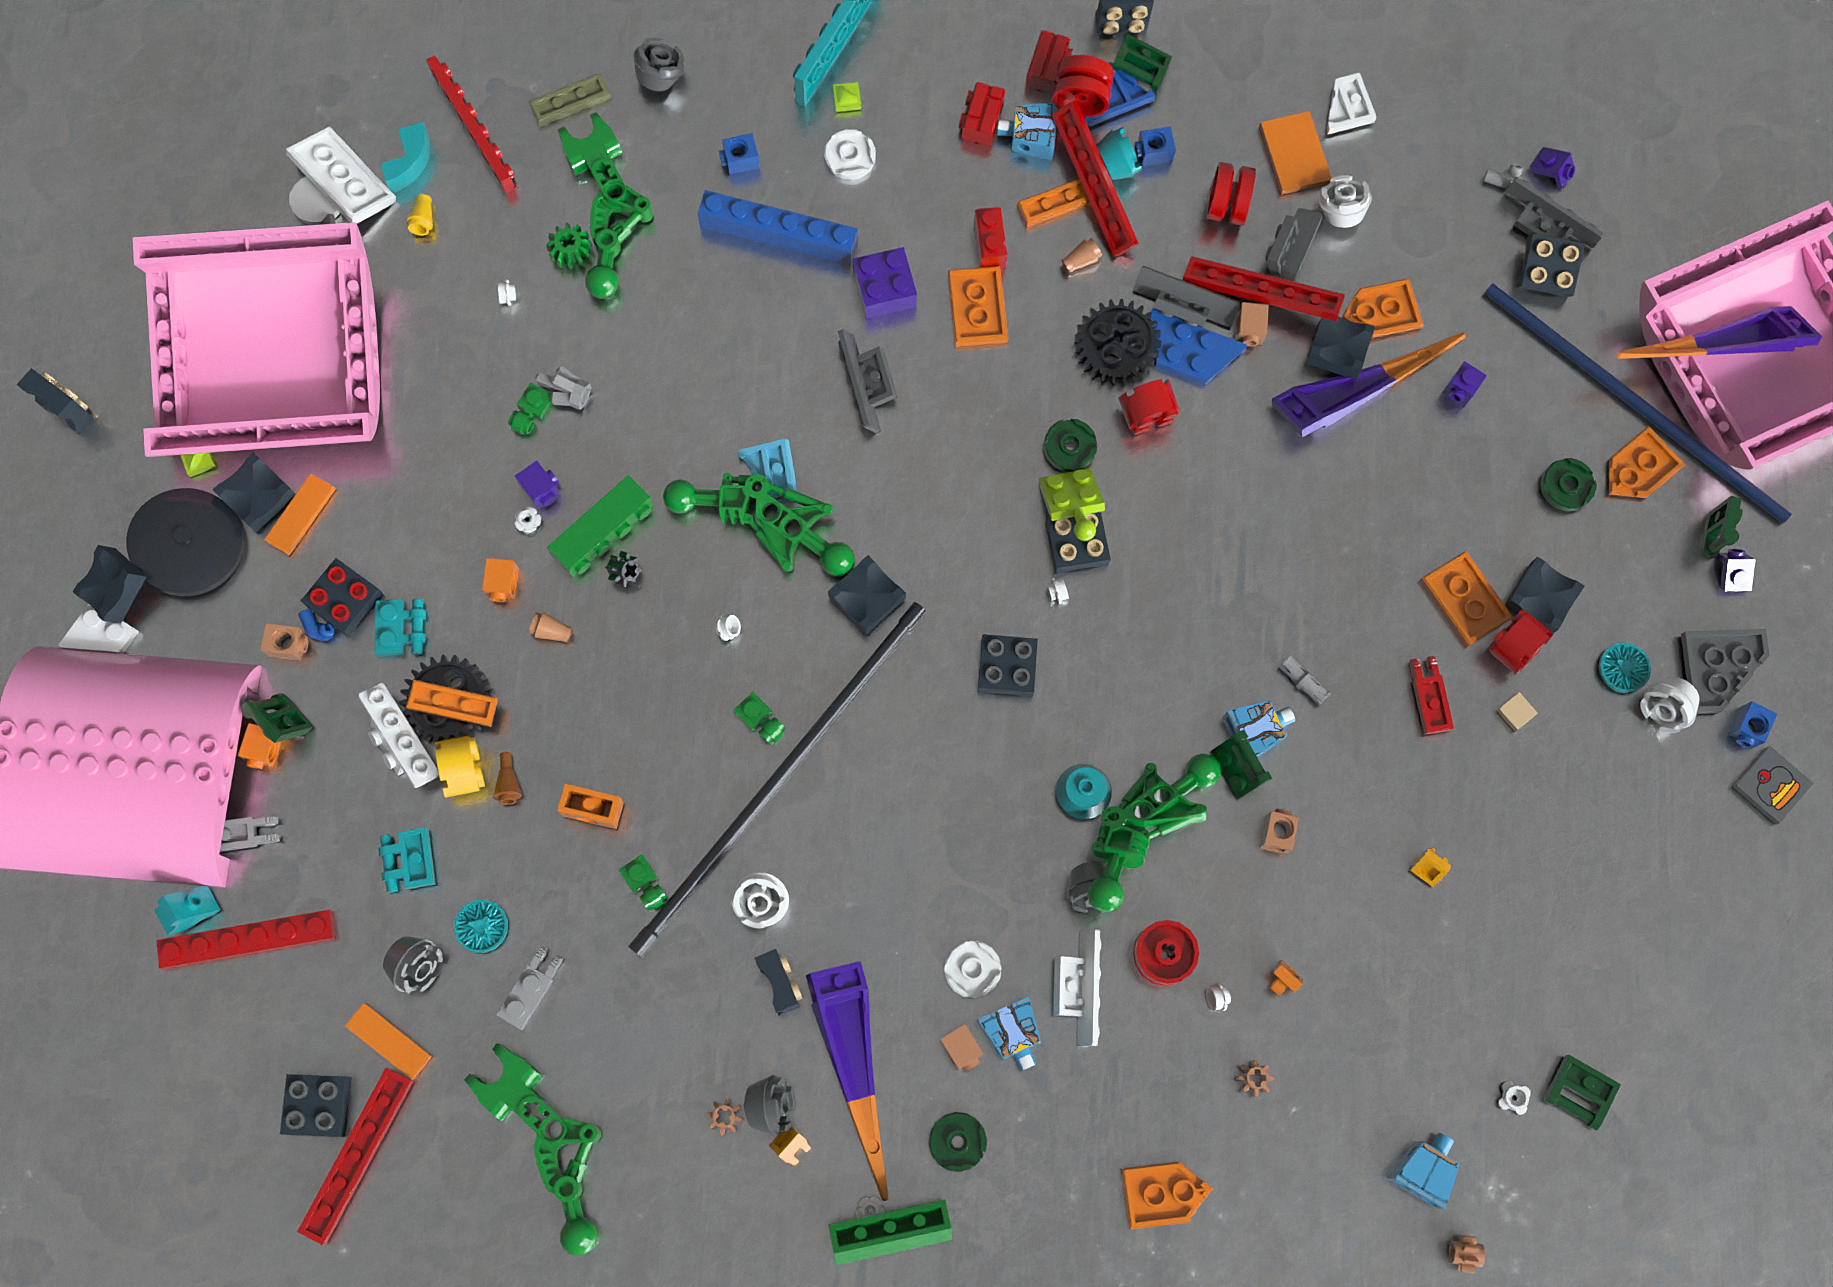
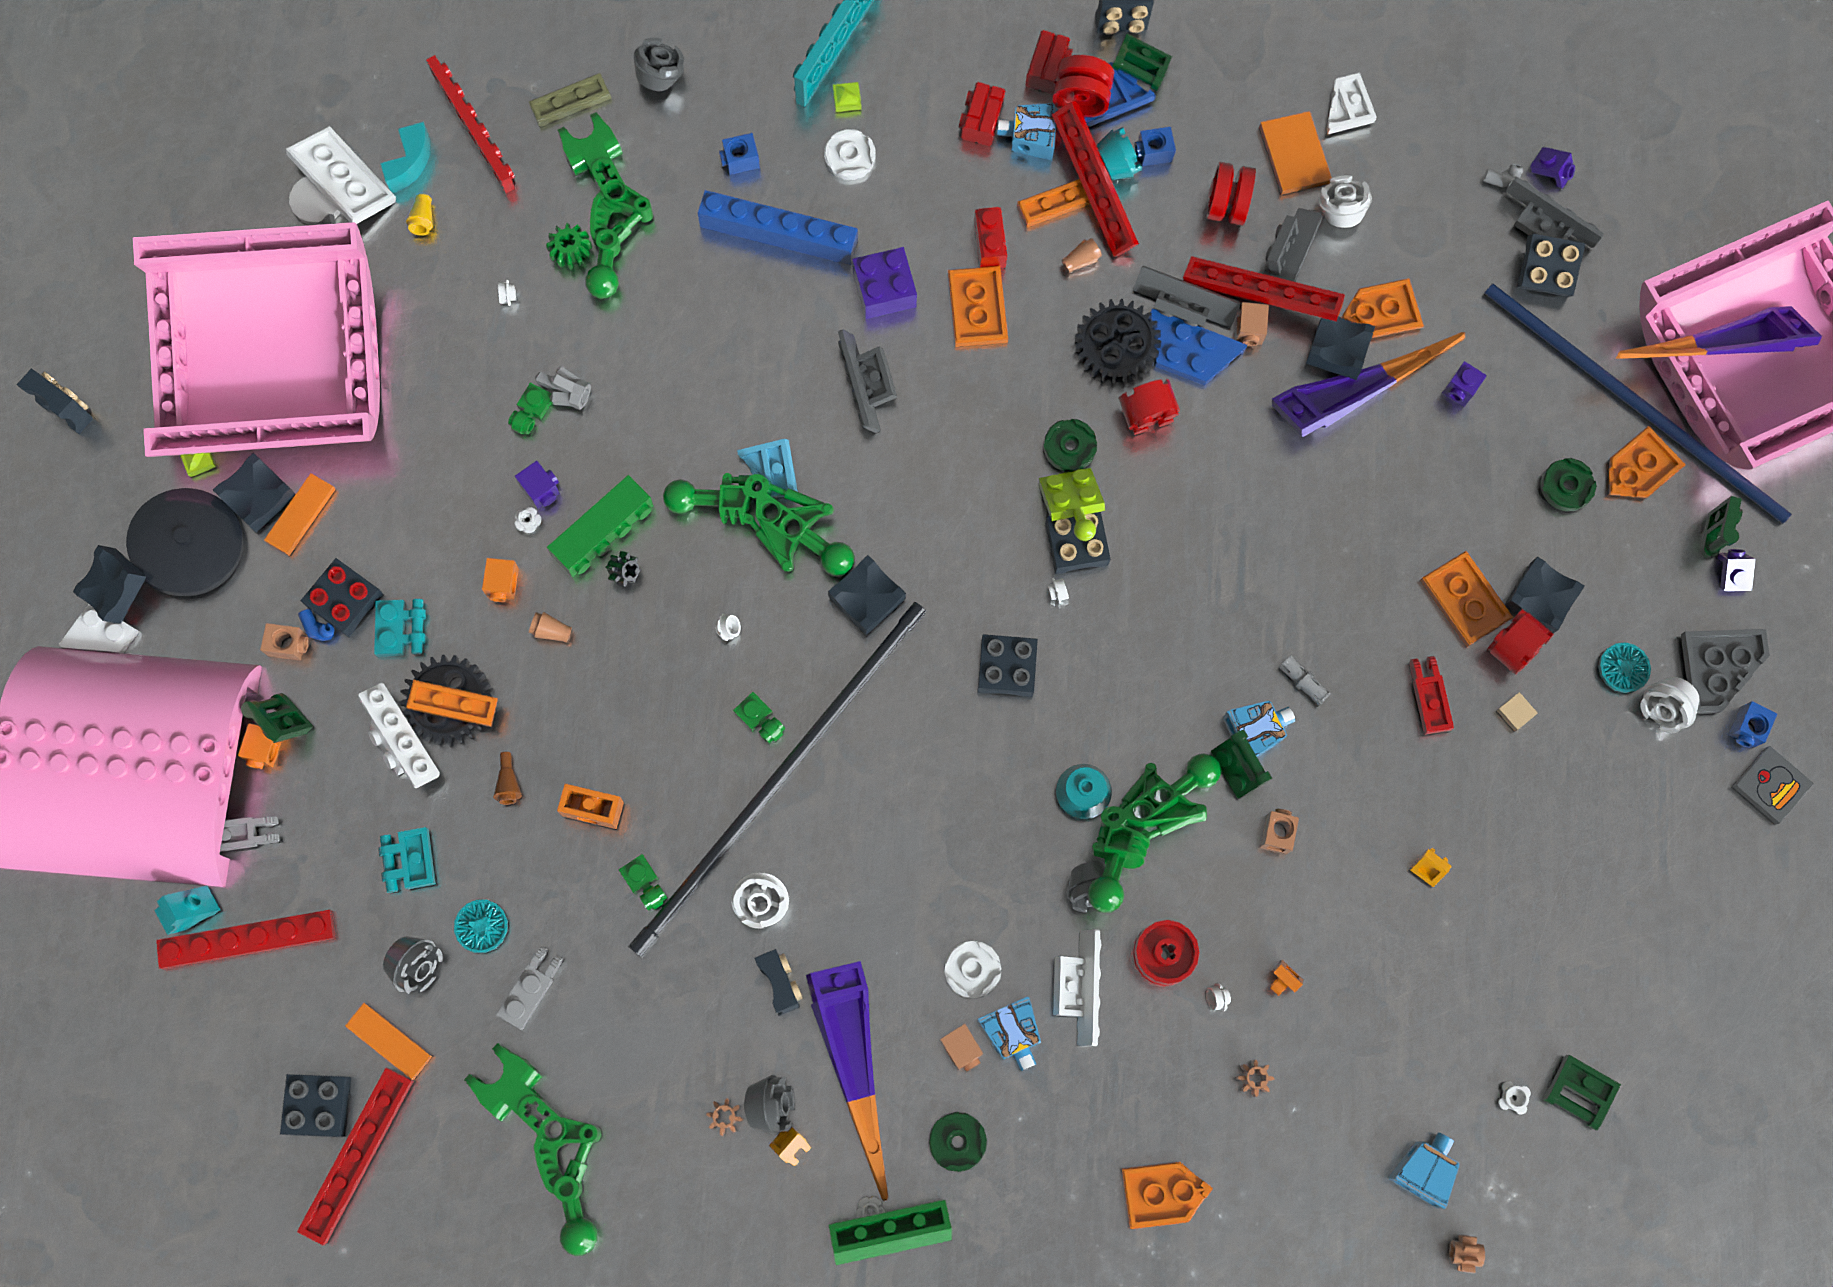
(457, 766): yellow brick -> none

